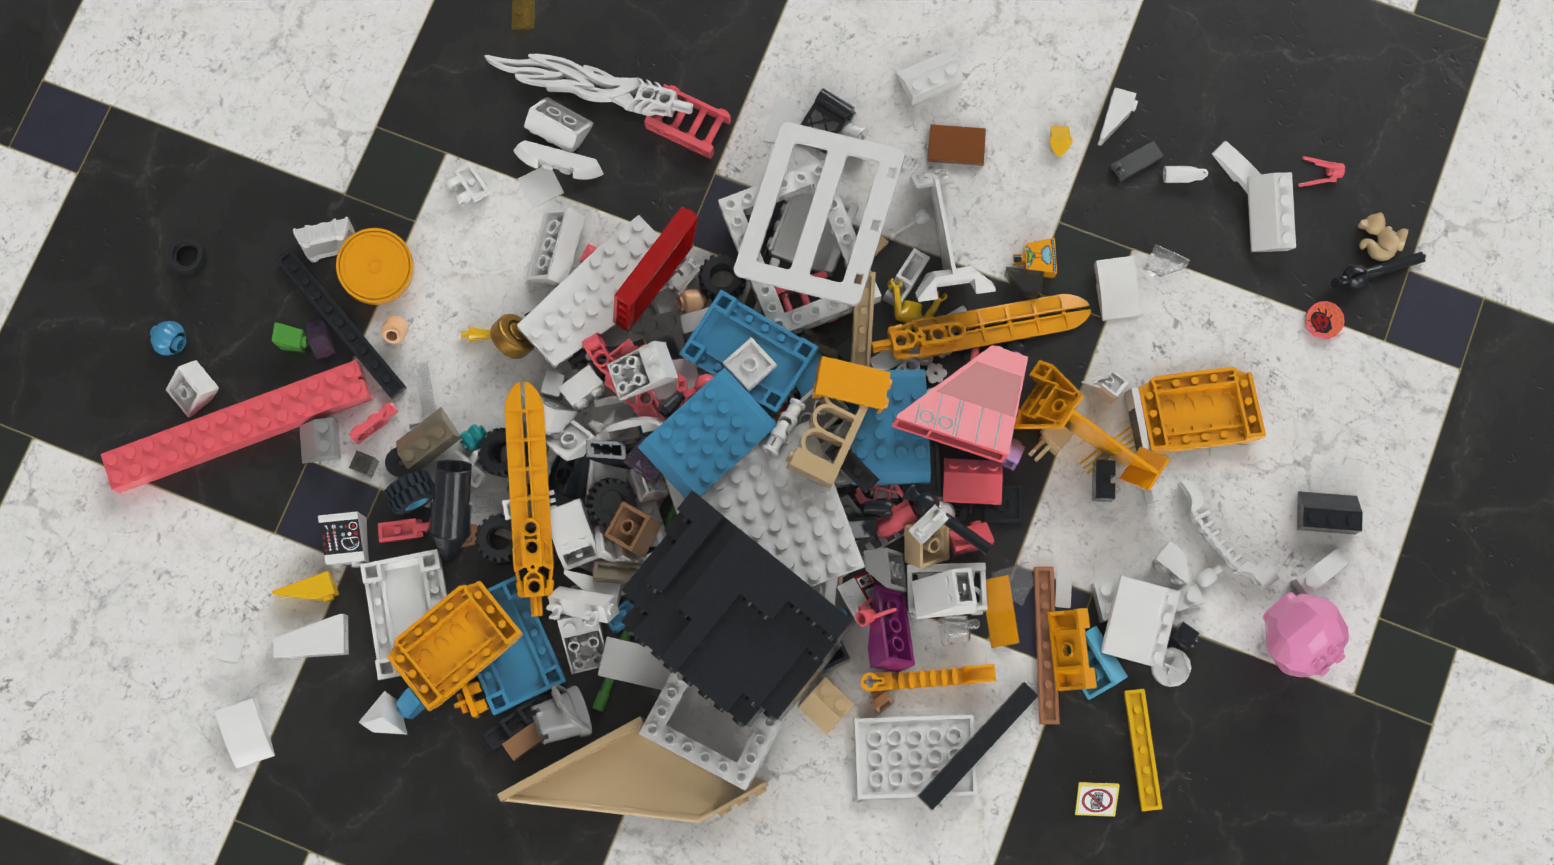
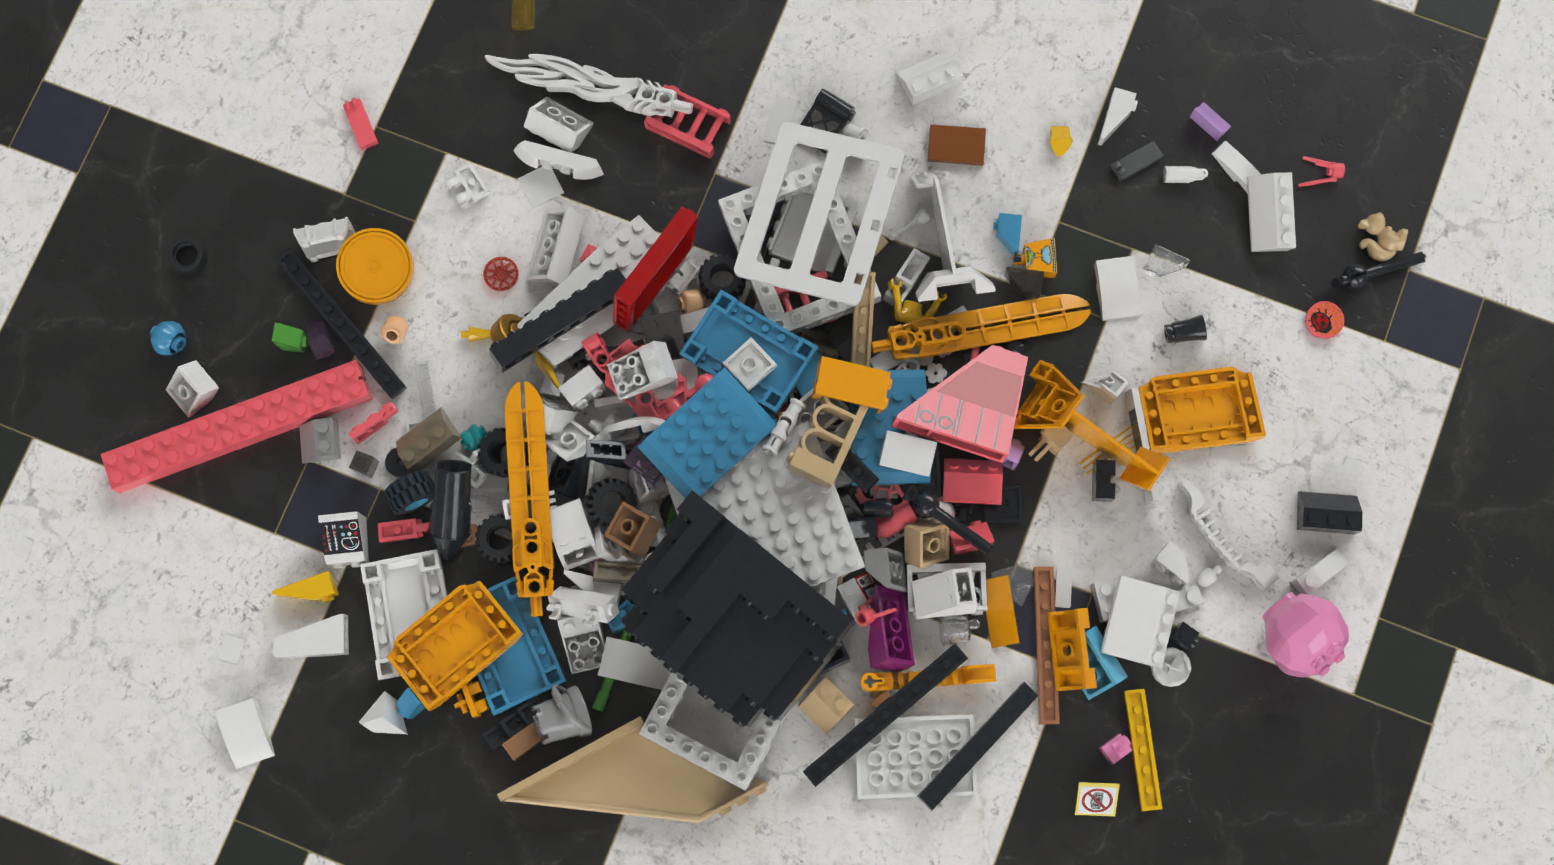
(360, 123): none -> coral hinge
(501, 274): none -> clear red wheel
(547, 368): none -> yellow piece
(557, 321): none -> black brick
(671, 404): black cone -> none
(885, 715): none -> black plate
(907, 453): none -> white container
(928, 524): white hinge -> none
(1008, 231): none -> dark azure slope
(1116, 748): none -> bright pink brick
(1186, 330): none -> black plant
(1210, 121): none -> lavender panel

